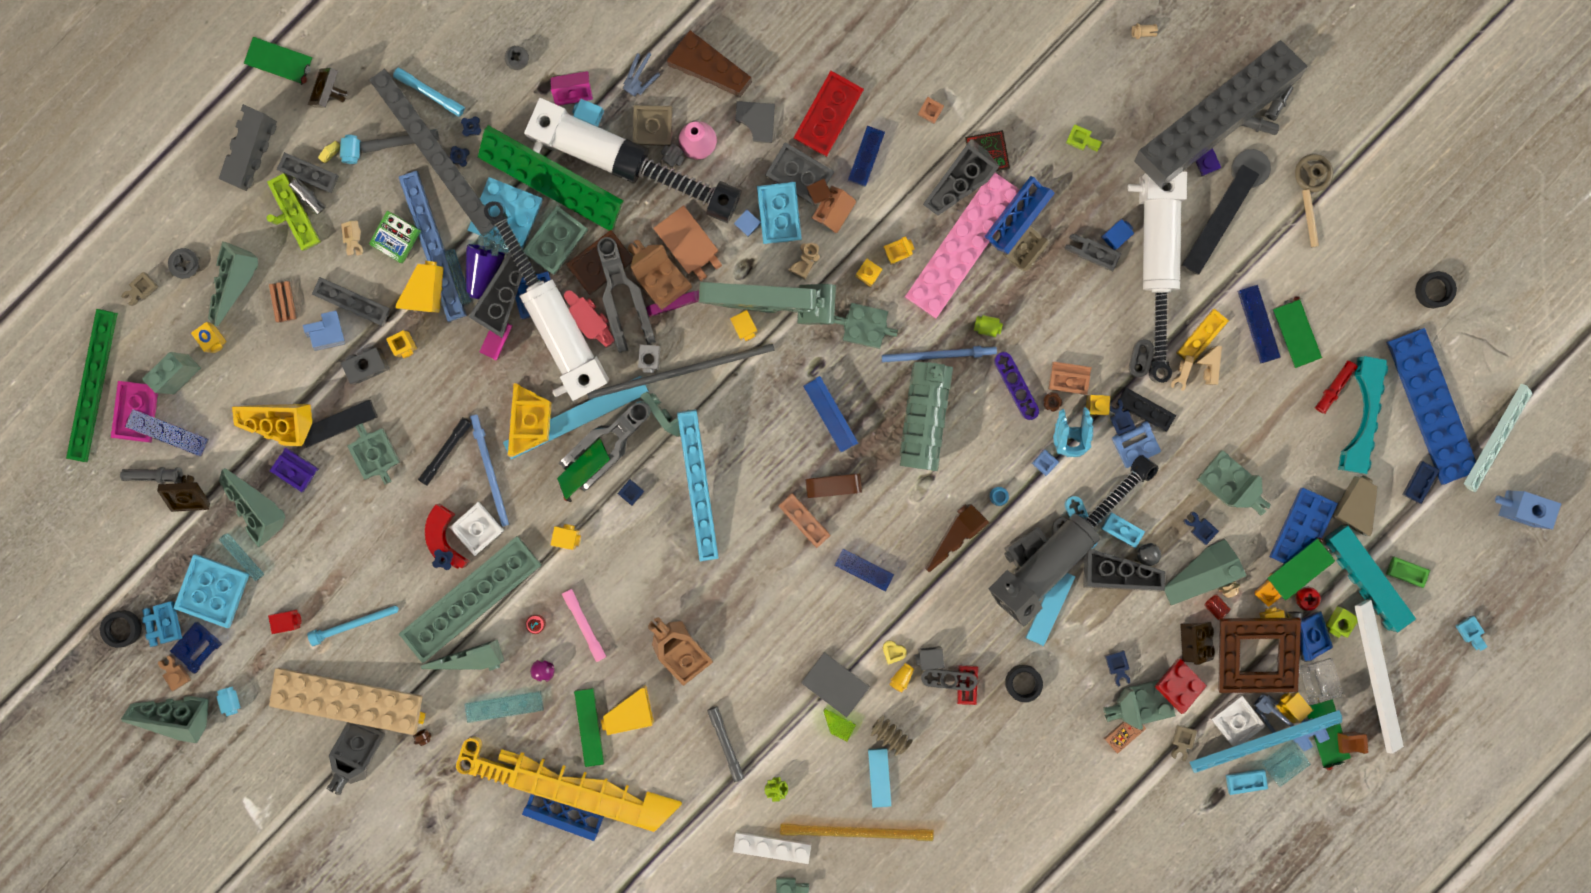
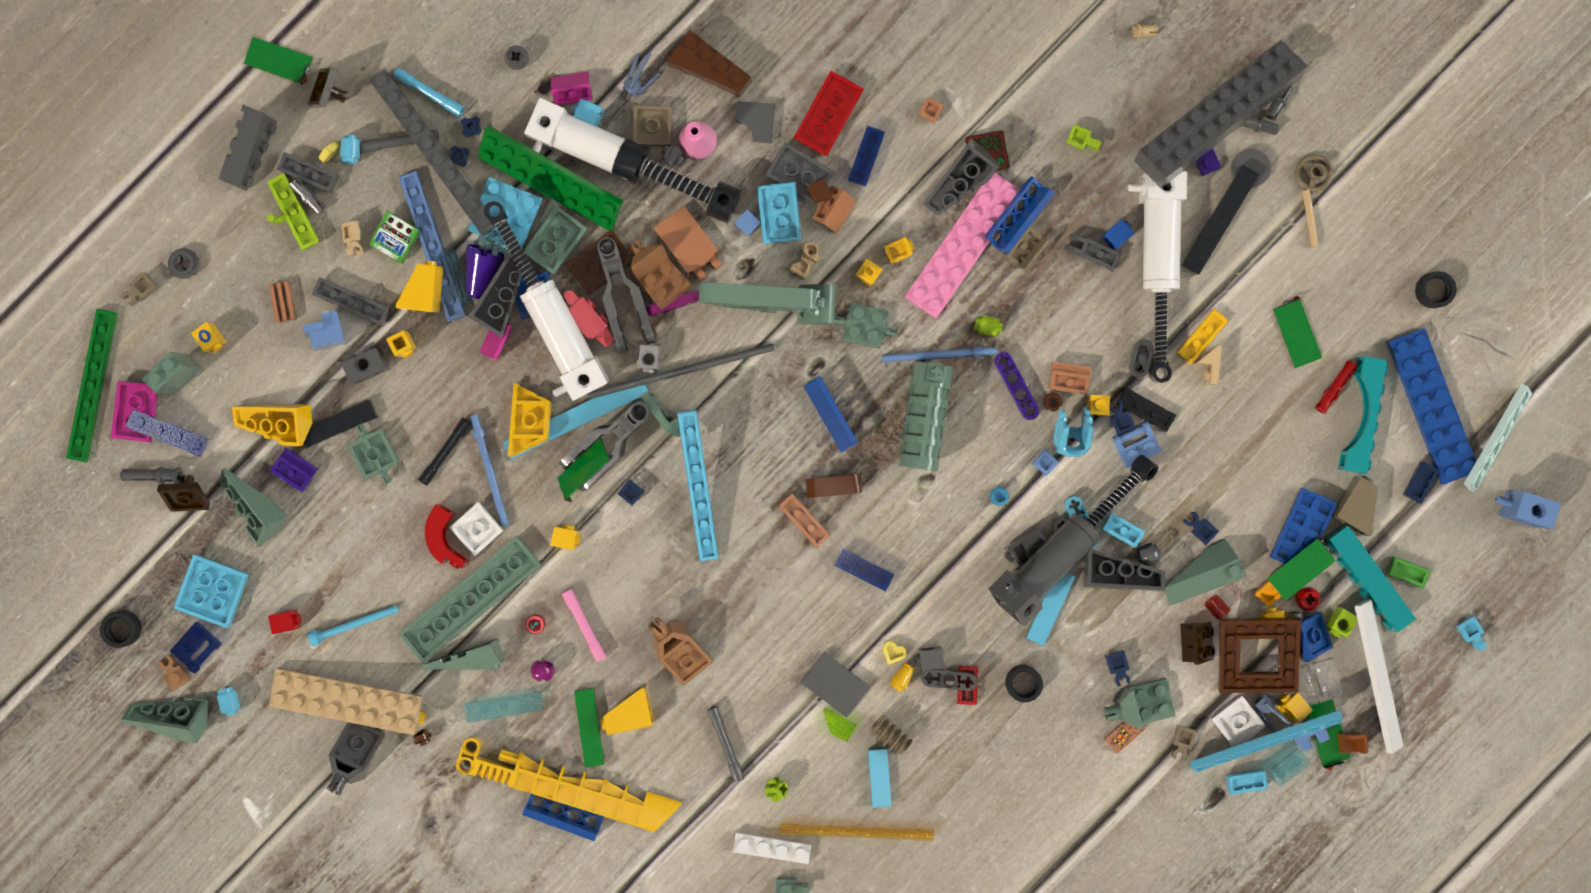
(166, 622): dark azure plate -> none
(234, 274): sand green wedge -> none
(242, 558): clear light blue axle -> none
(446, 564): dark blue plate -> none
(744, 326): yellow brick -> none
(964, 525): reddish brown wedge -> none
(1180, 686): red plate -> none
(1184, 368): tan plate -> none
(1230, 589): tan plate -> none
(1233, 484): sand green plate -> none
(1259, 324): clear blue plate -> none

